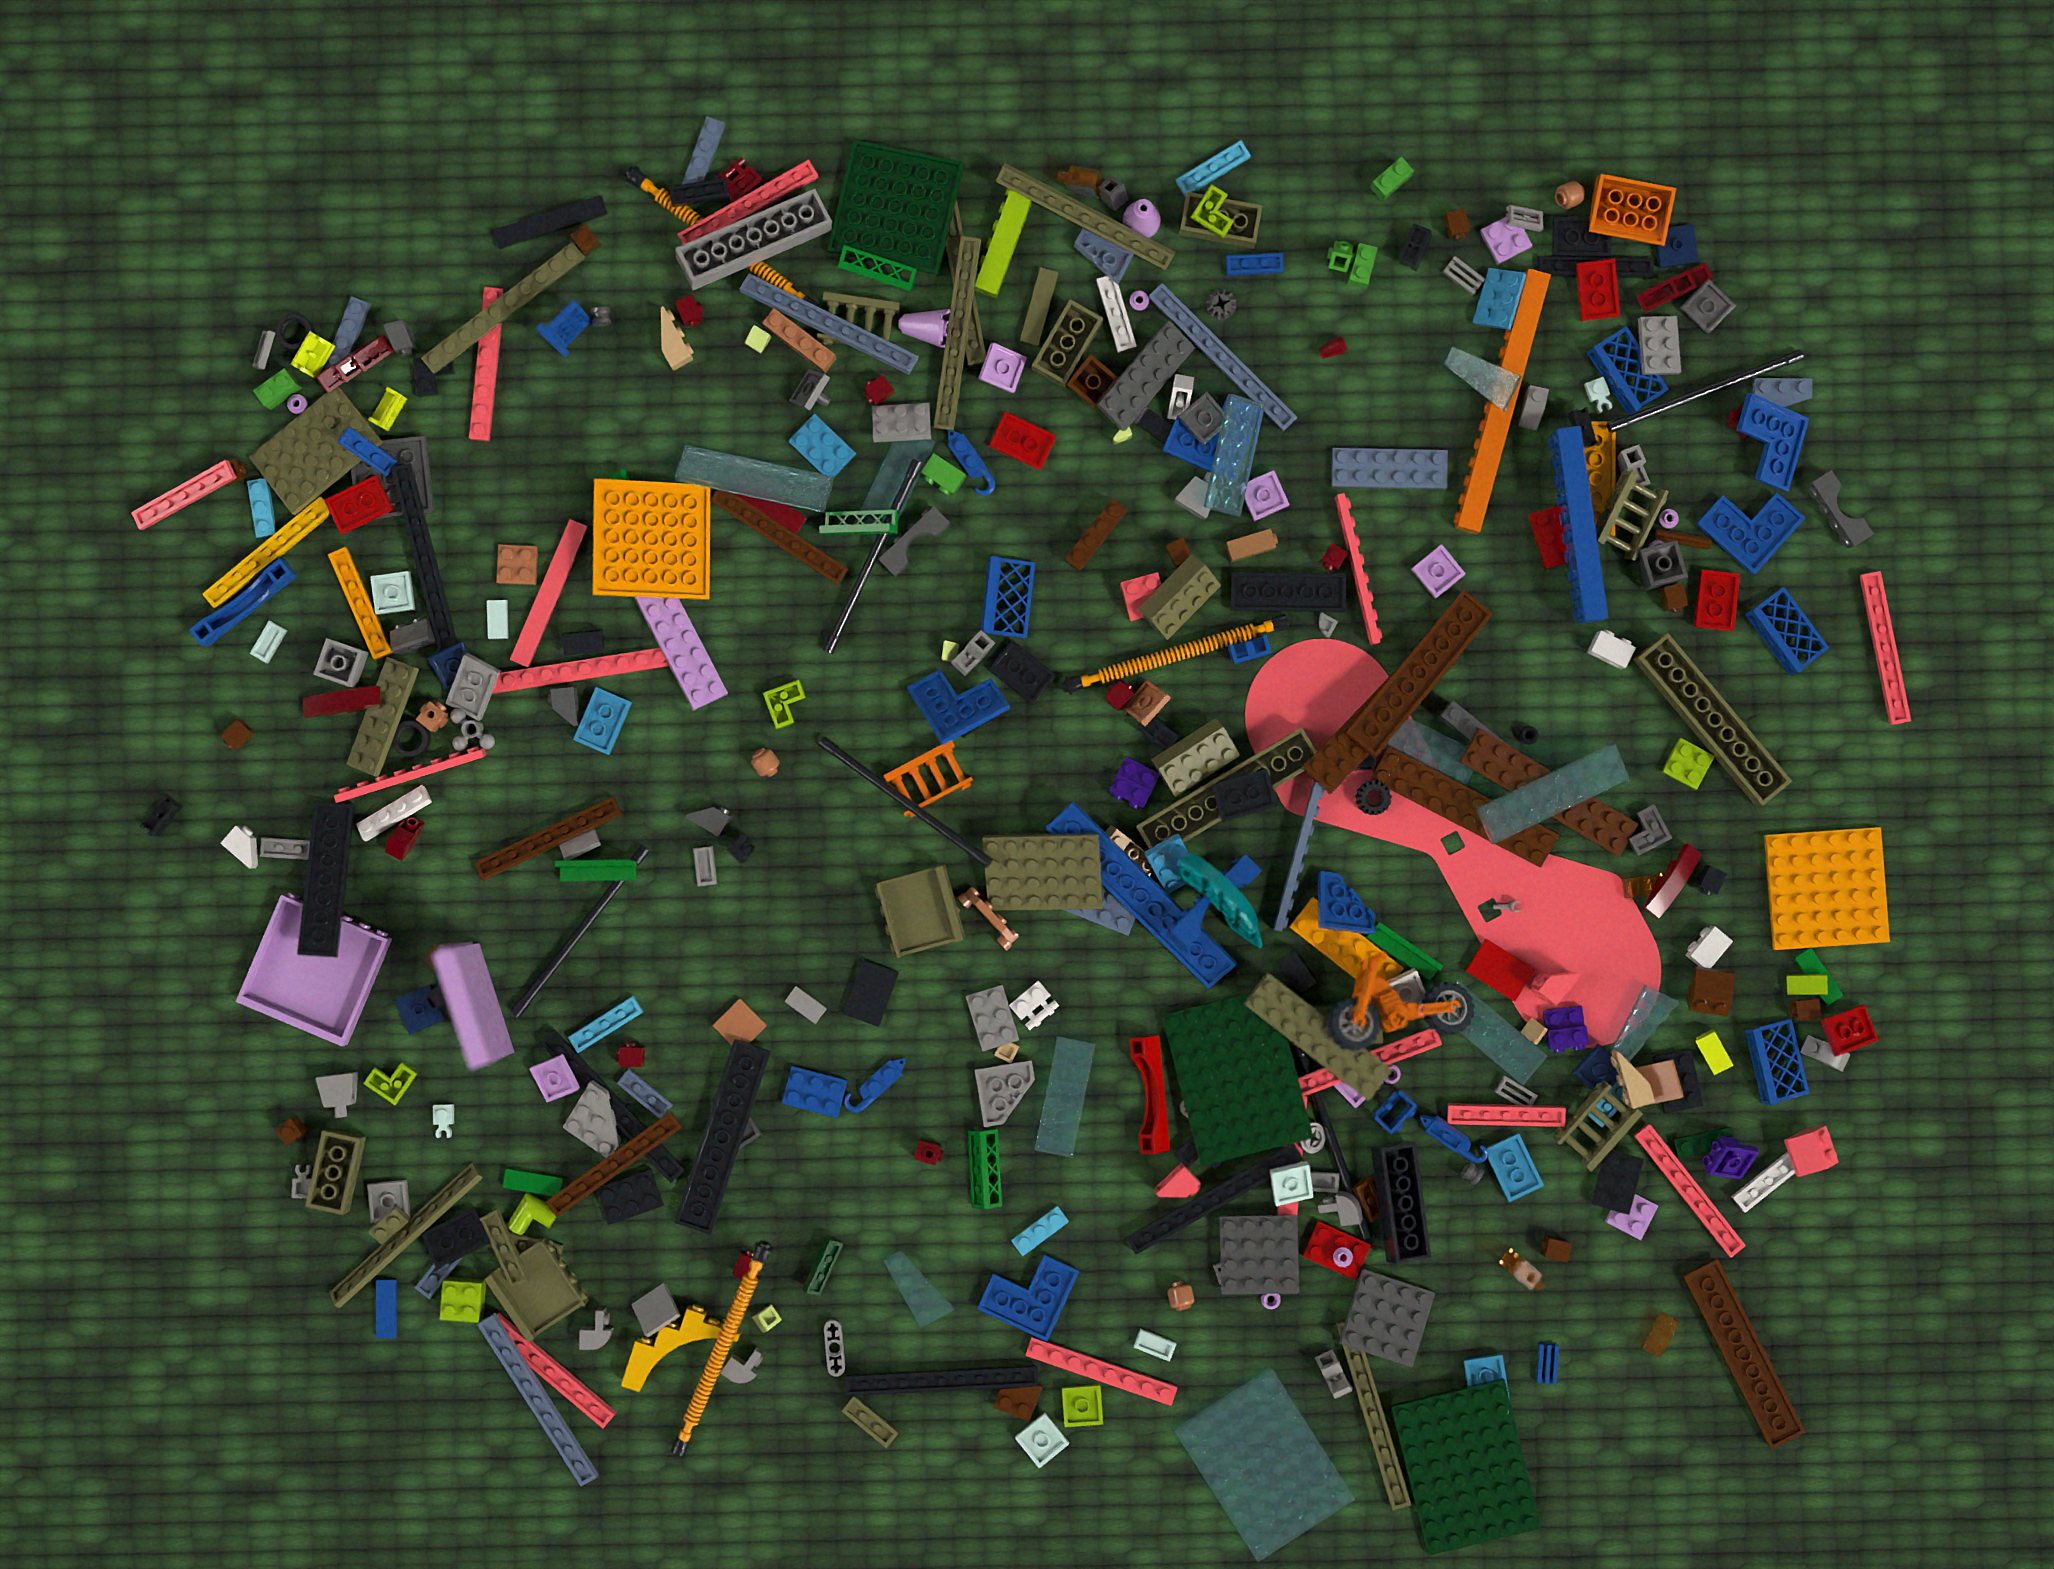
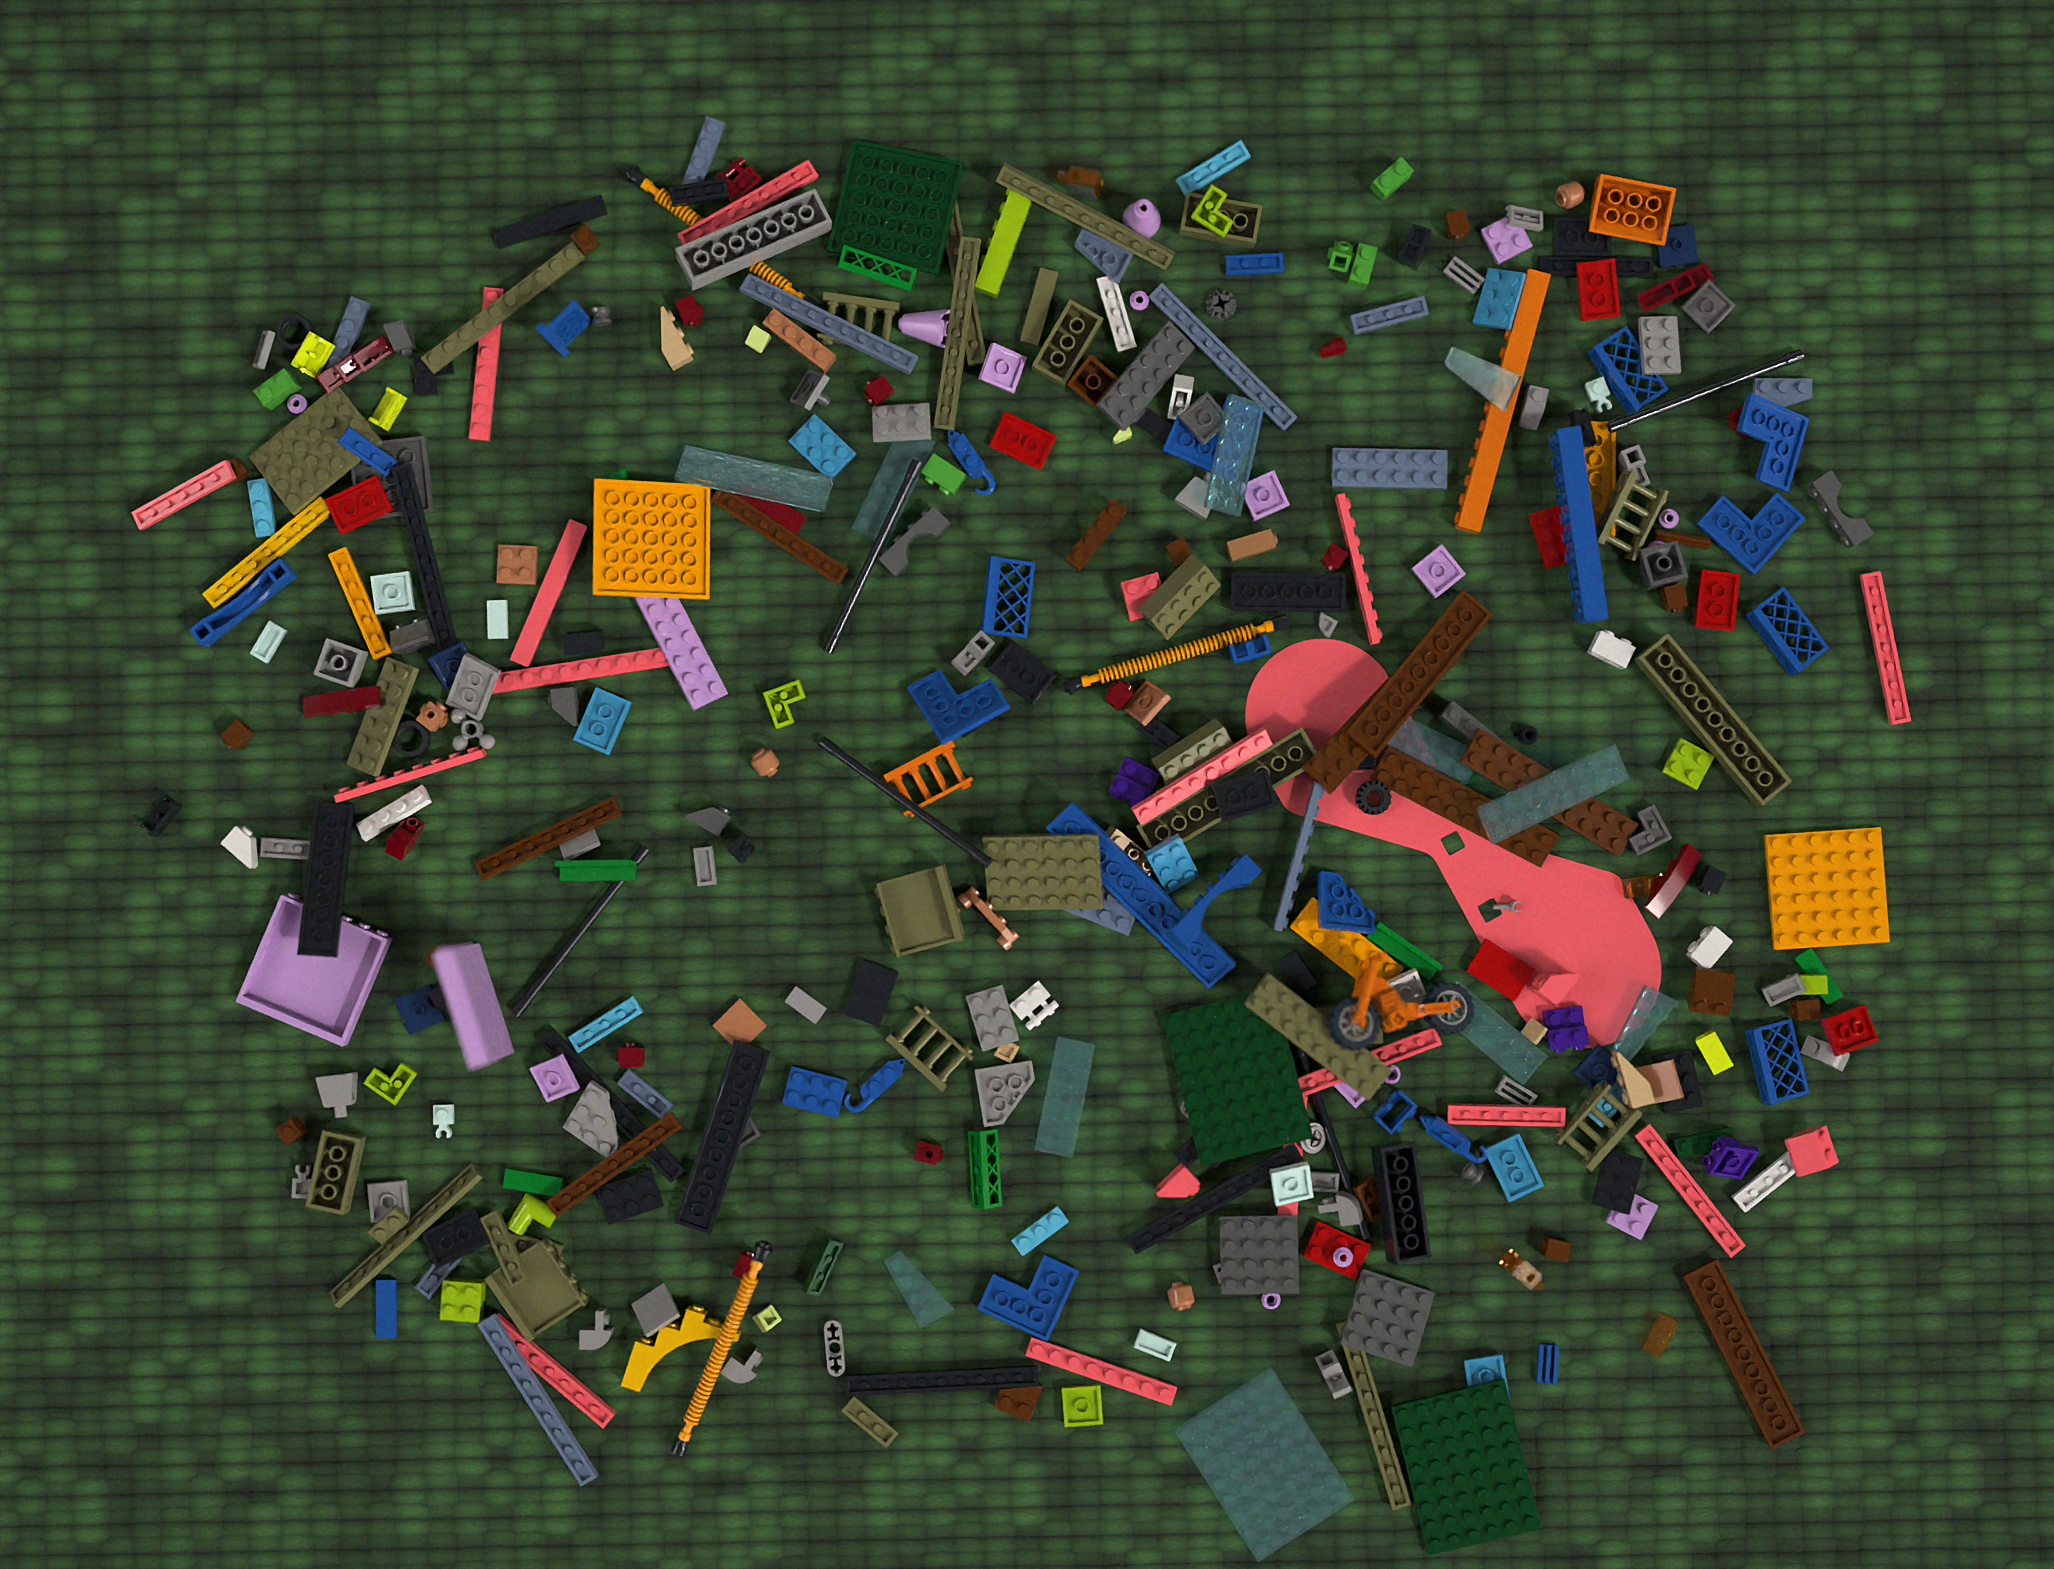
(860, 527): green fence -> none
(925, 1066): none -> olive fence
(950, 651): yellowish green slope -> none
(1042, 1440): light aqua plate -> none
(1112, 193): dark grey brick -> none
(1154, 1130): red arch -> none
(1201, 776): none -> coral plate
(1224, 896): teal brick -> none
(1389, 315): none -> sand blue plate
(1783, 989): none -> light grey tile

